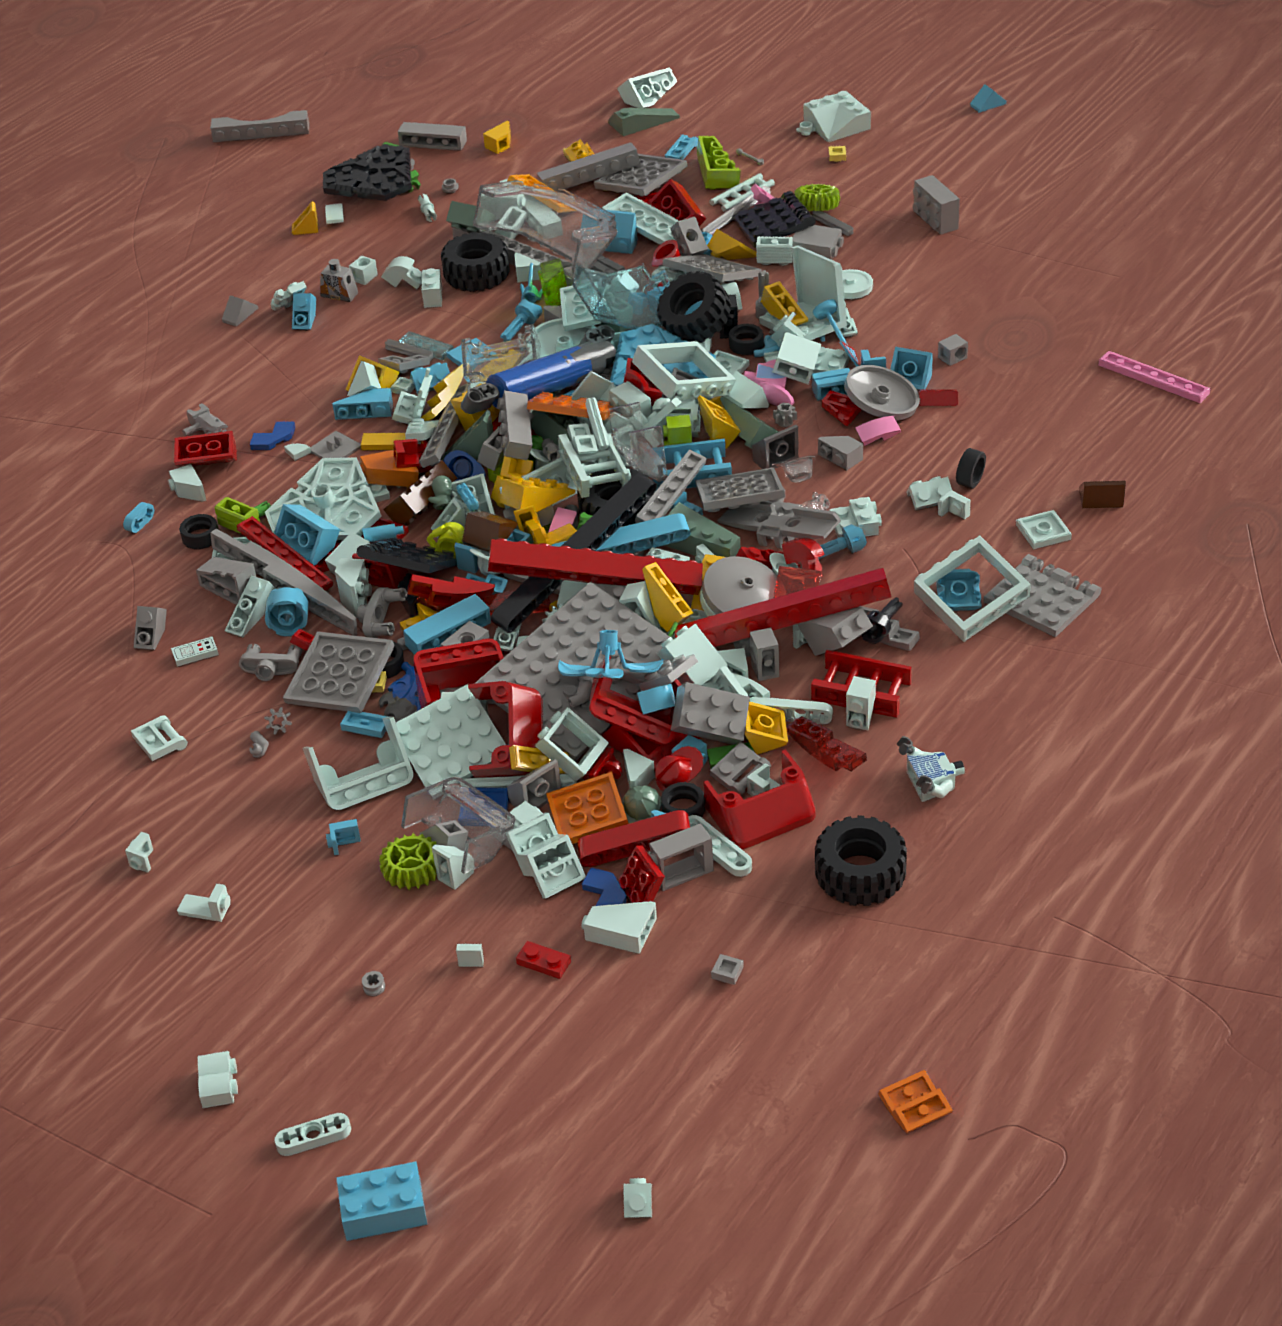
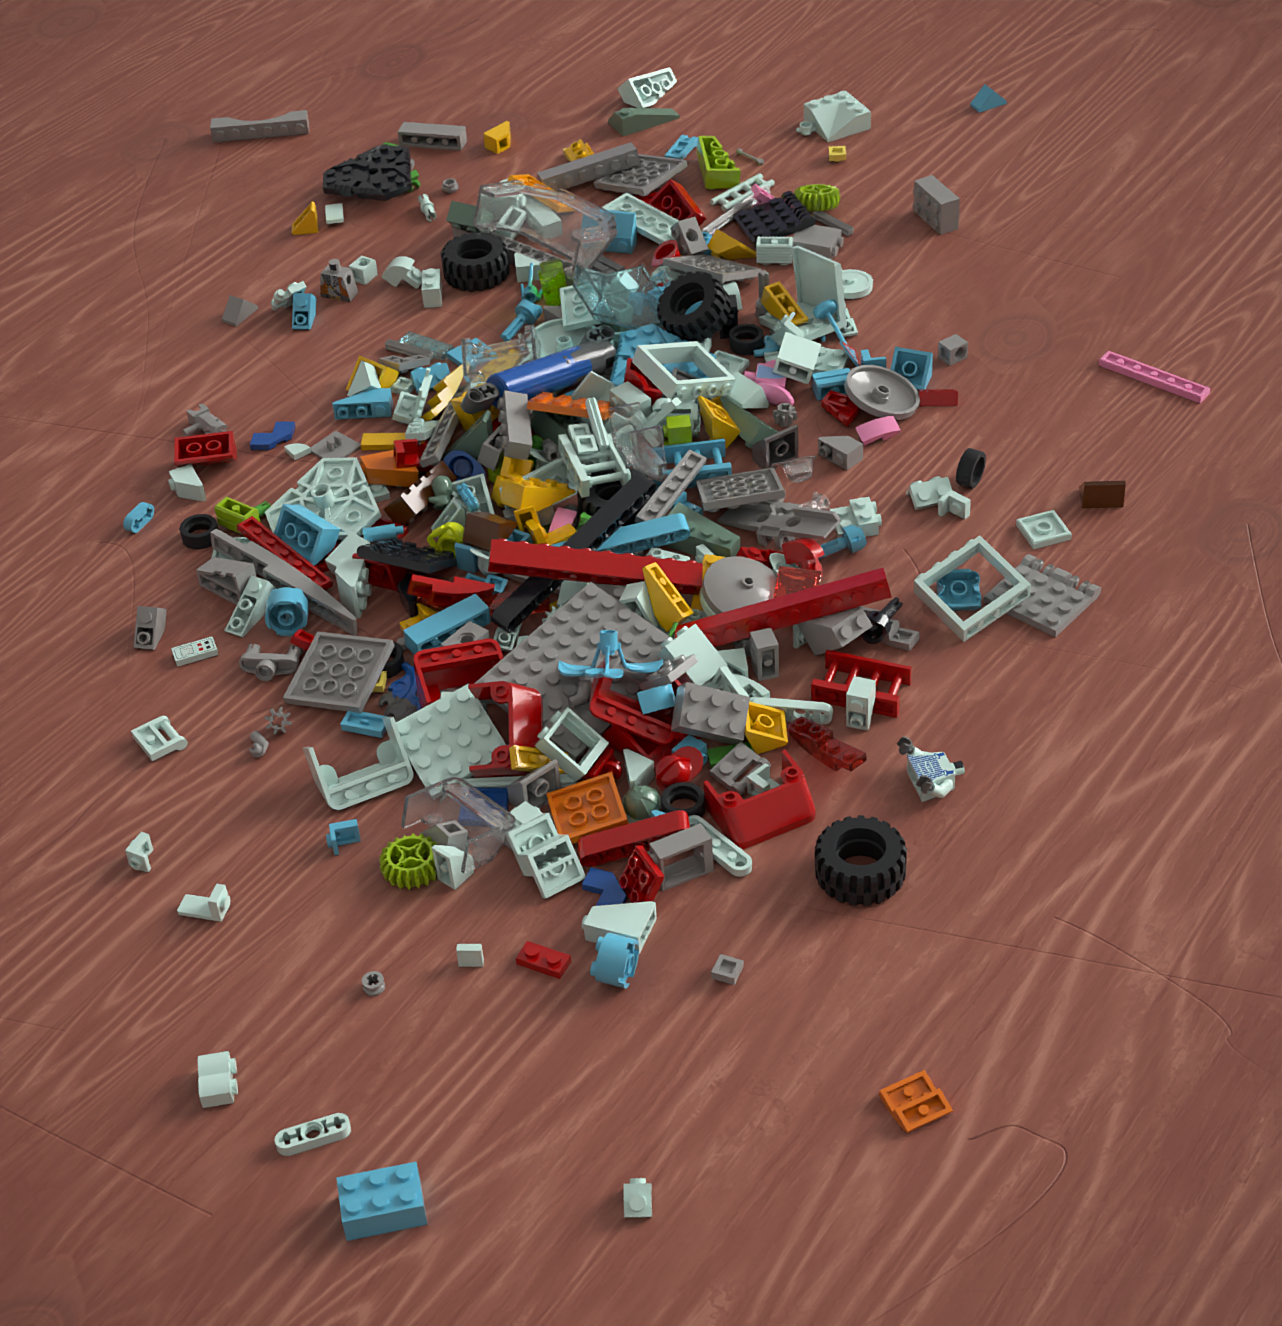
(374, 612): light grey connector -> none
(615, 960): none -> medium azure brick

